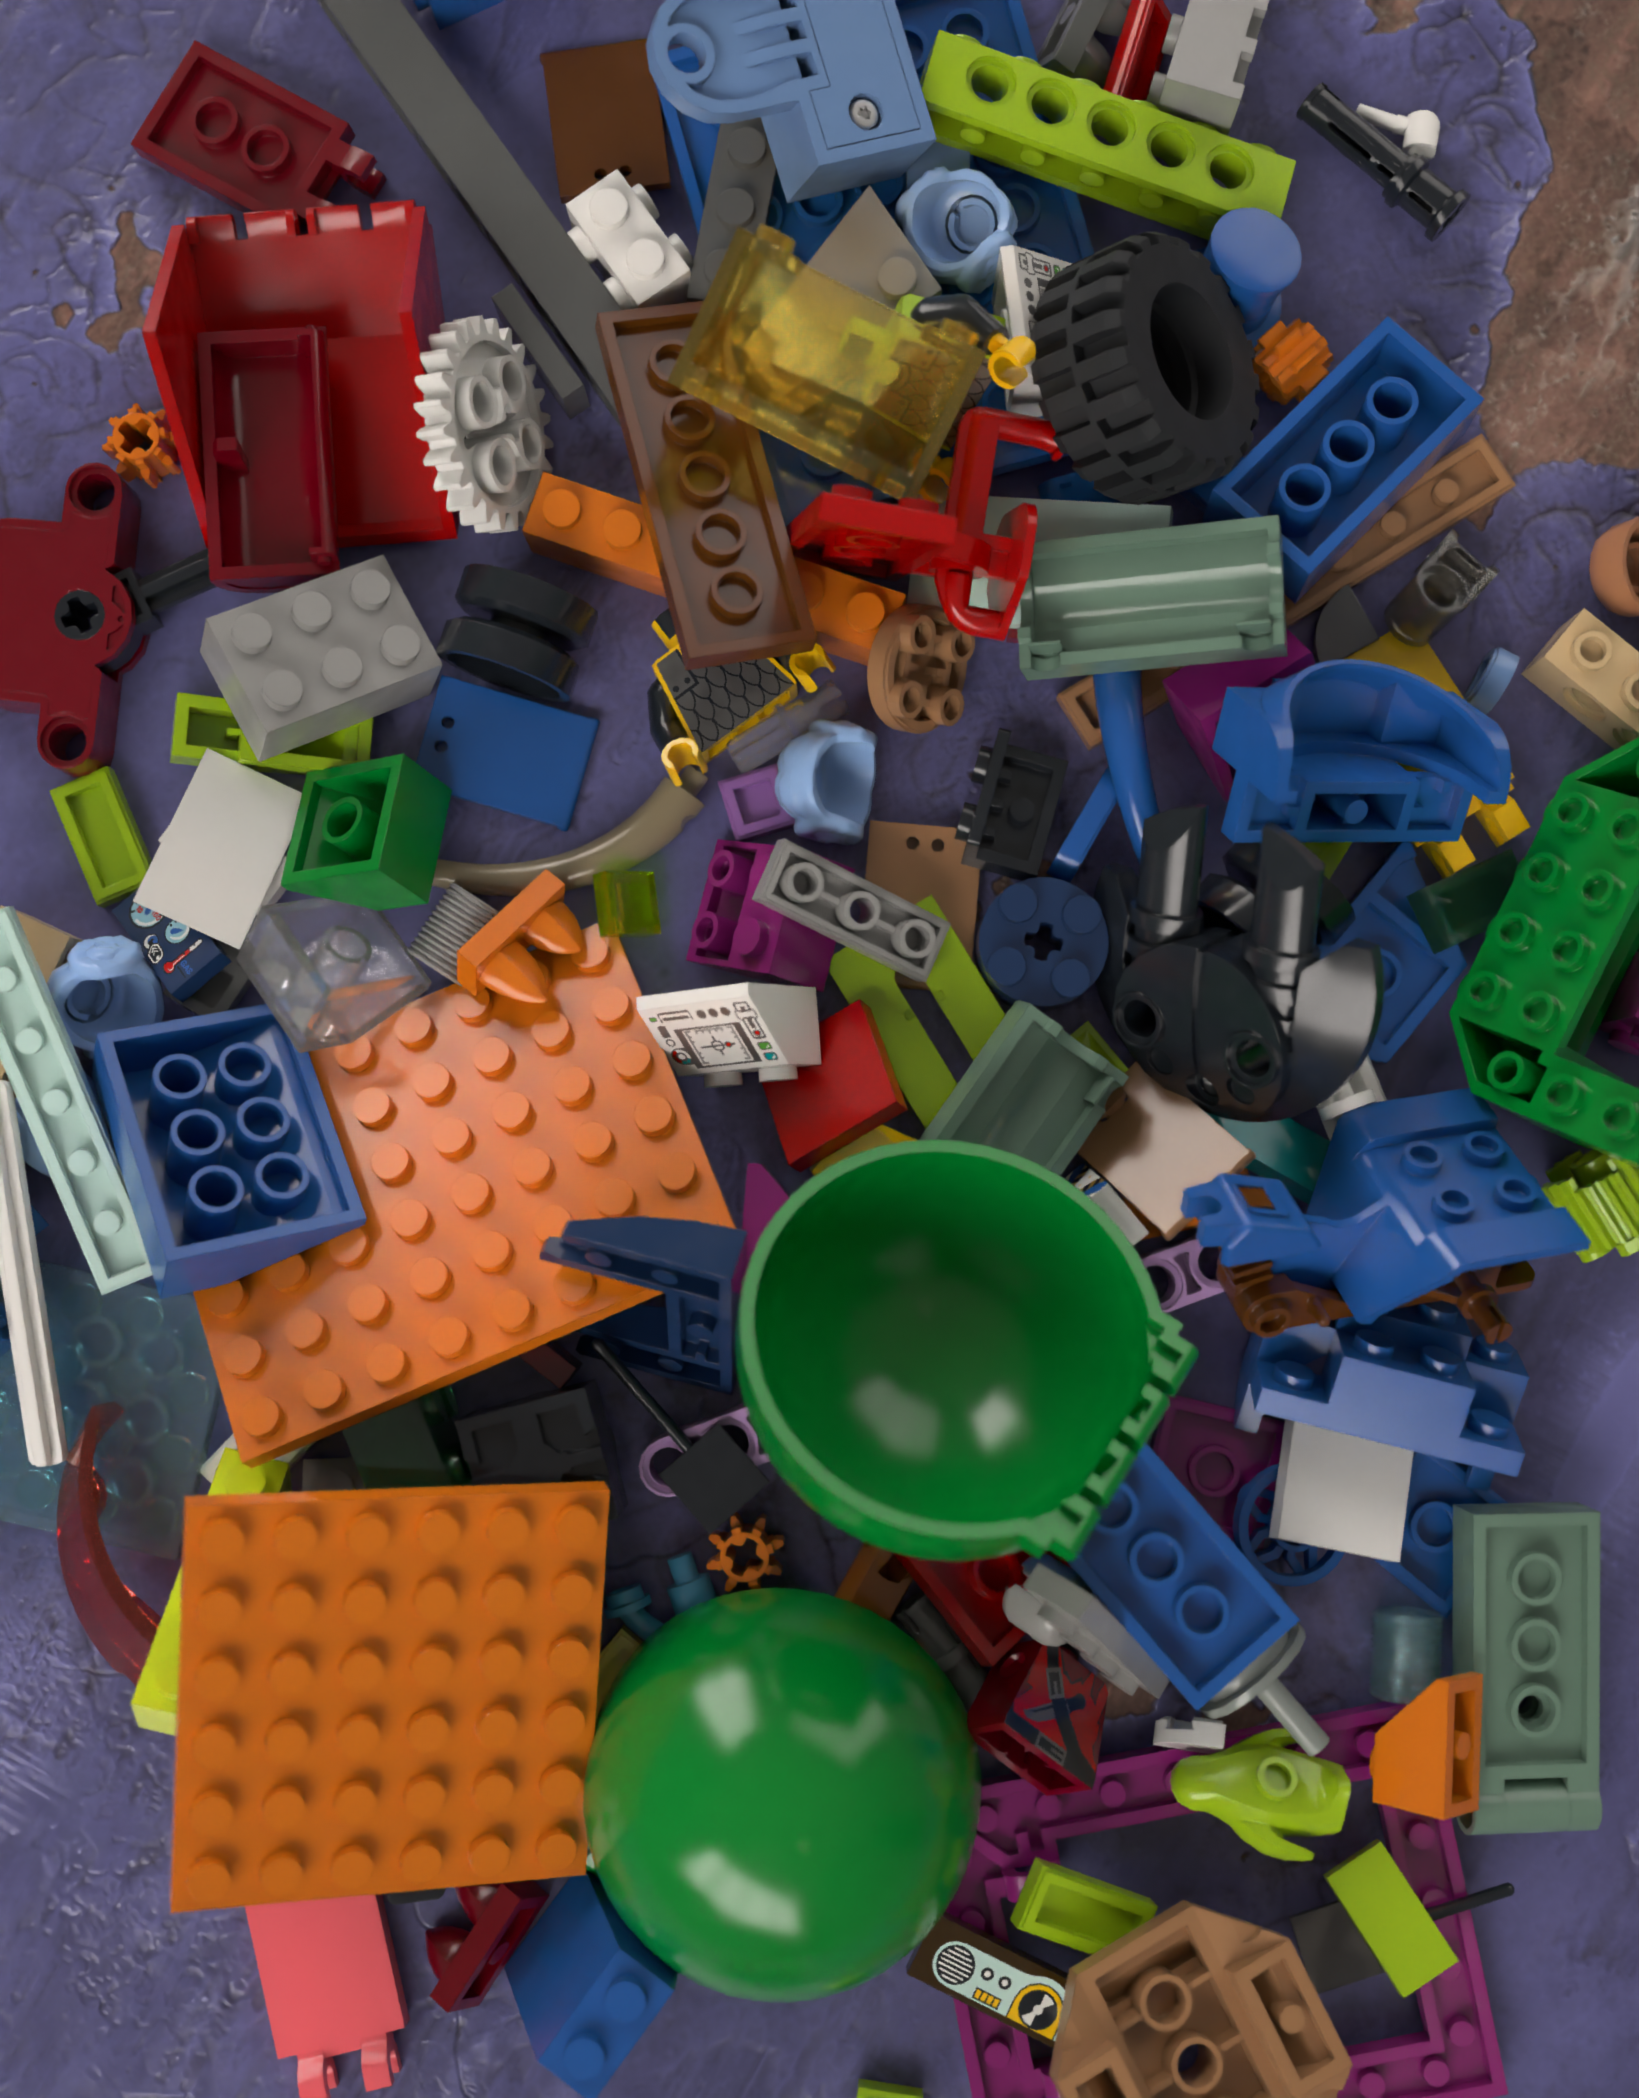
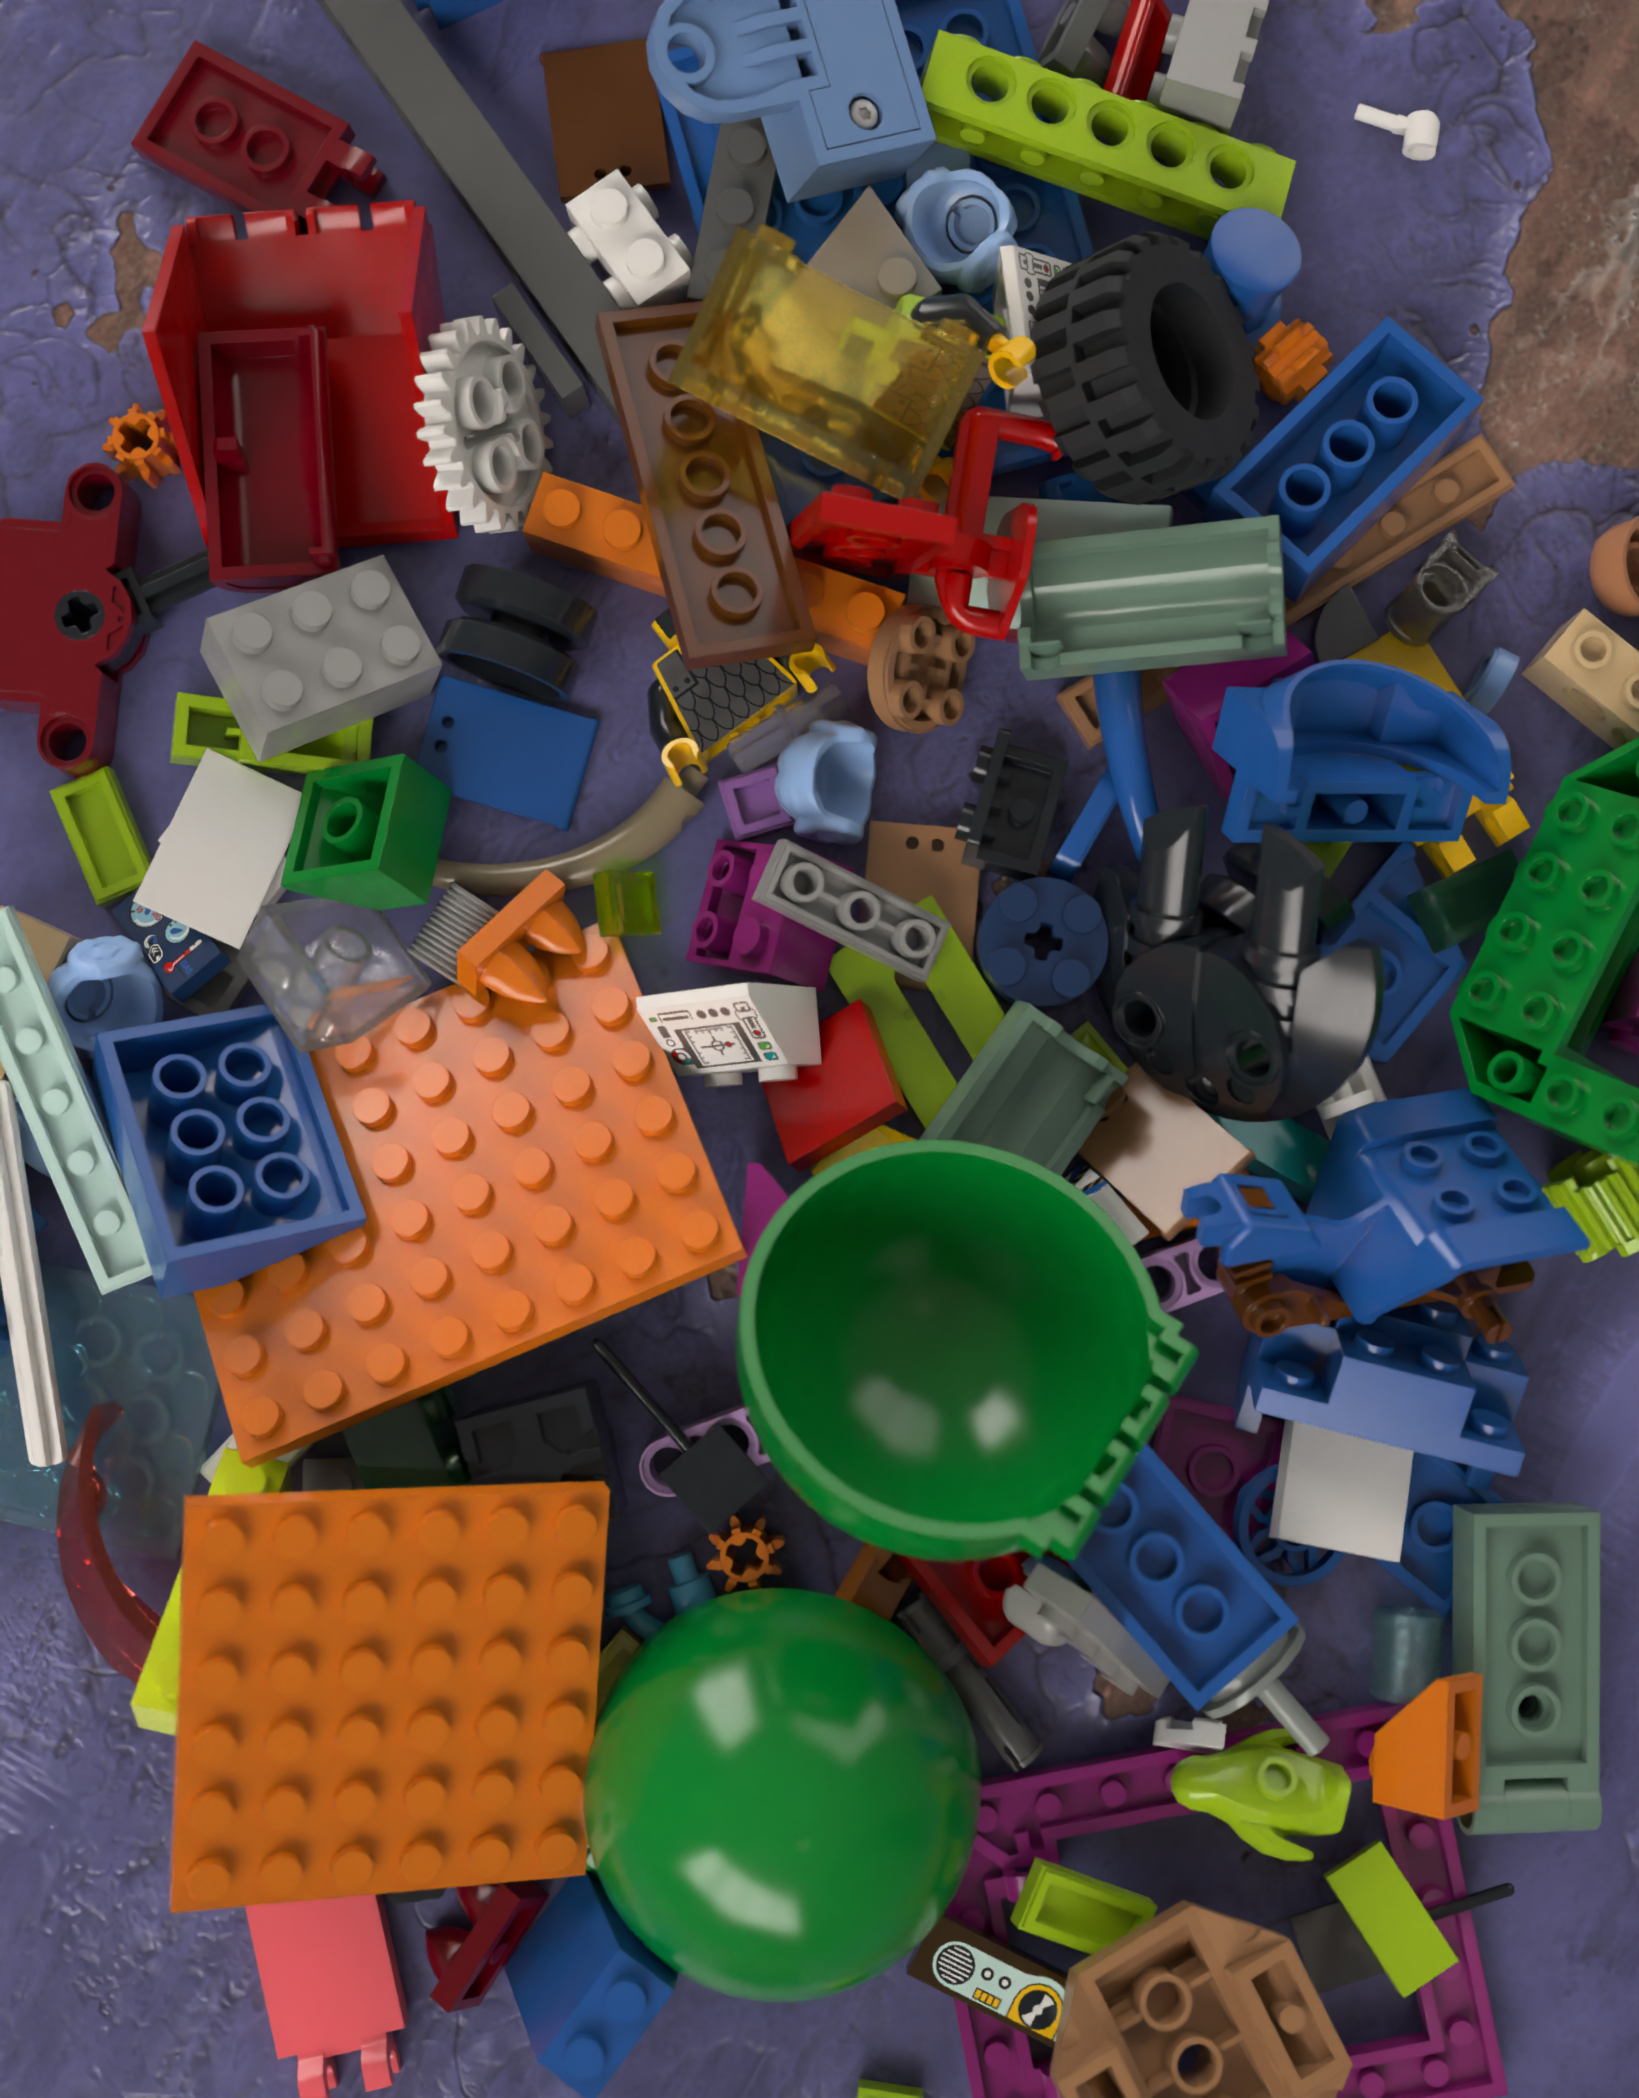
(553, 1363): dark red tile -> none
(687, 1260): dark blue wedge -> none
(1042, 1716): torso -> none
(1404, 178): black pin -> none

